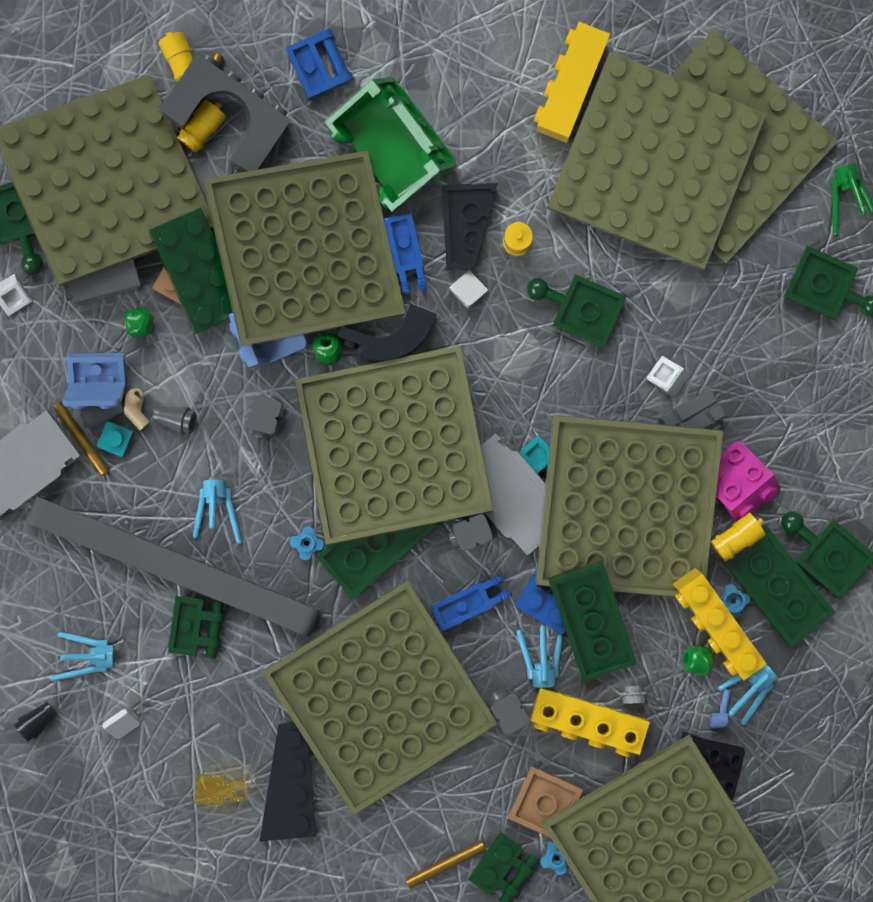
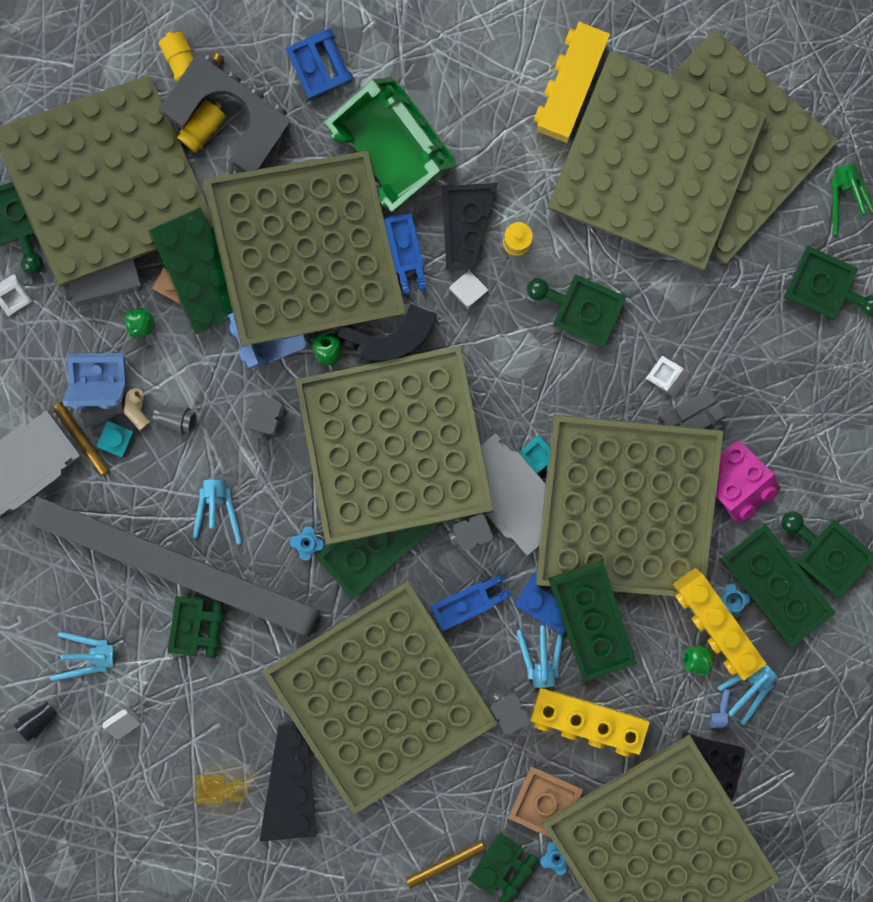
(633, 695): light grey plate -> none
(738, 537): yellow piece -> none

